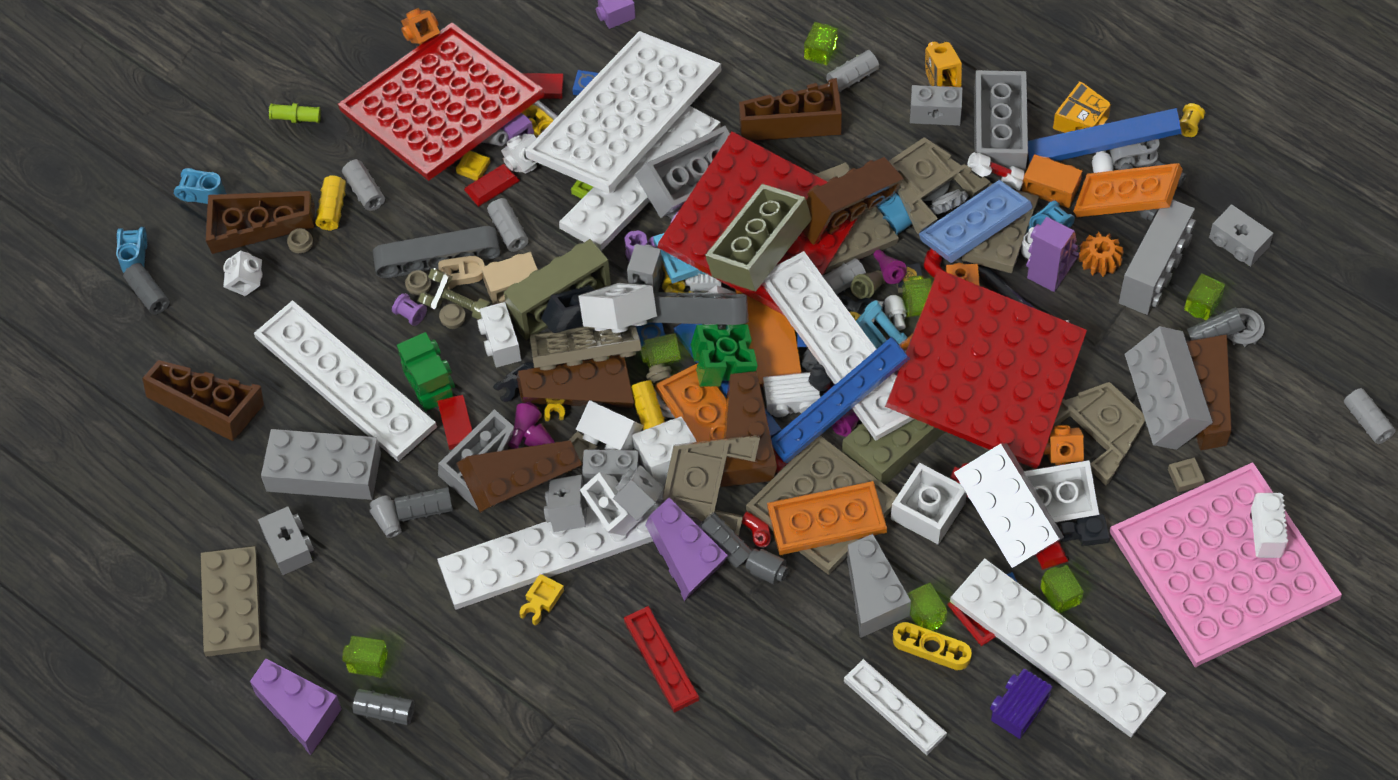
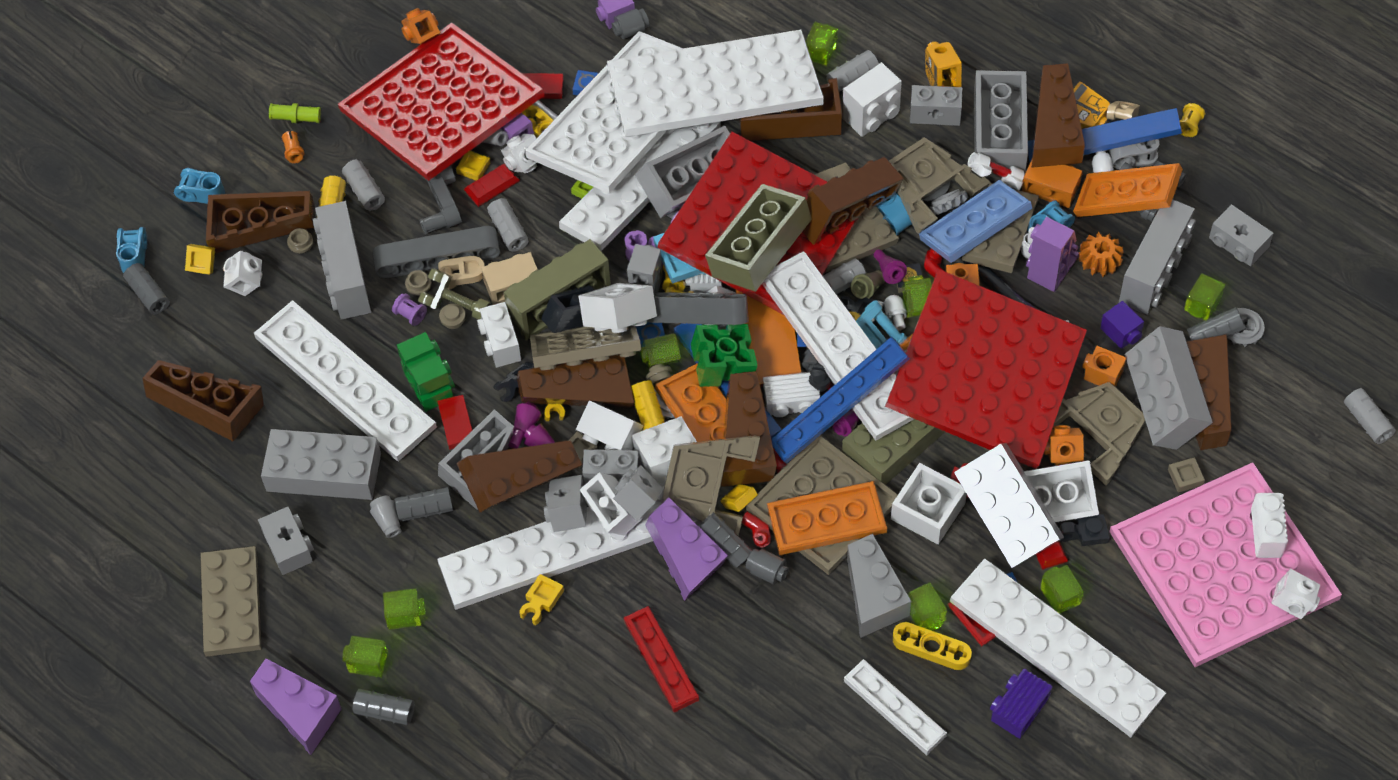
(200, 259): none -> yellow plate
(293, 152): none -> orange pin
(341, 260): none -> light grey brick
(403, 608): none -> clear neon green brick
(449, 214): none -> dark grey beam
(630, 23): none -> dark grey brick
(714, 83): none -> white plate
(739, 497): none -> yellow tile
(871, 99): none -> white brick
(1058, 124): none -> reddish brown wedge
(1102, 357): none -> orange brick
(1122, 110): none -> tan plate
(1122, 325): none -> dark purple brick
(1296, 594): none -> white brick

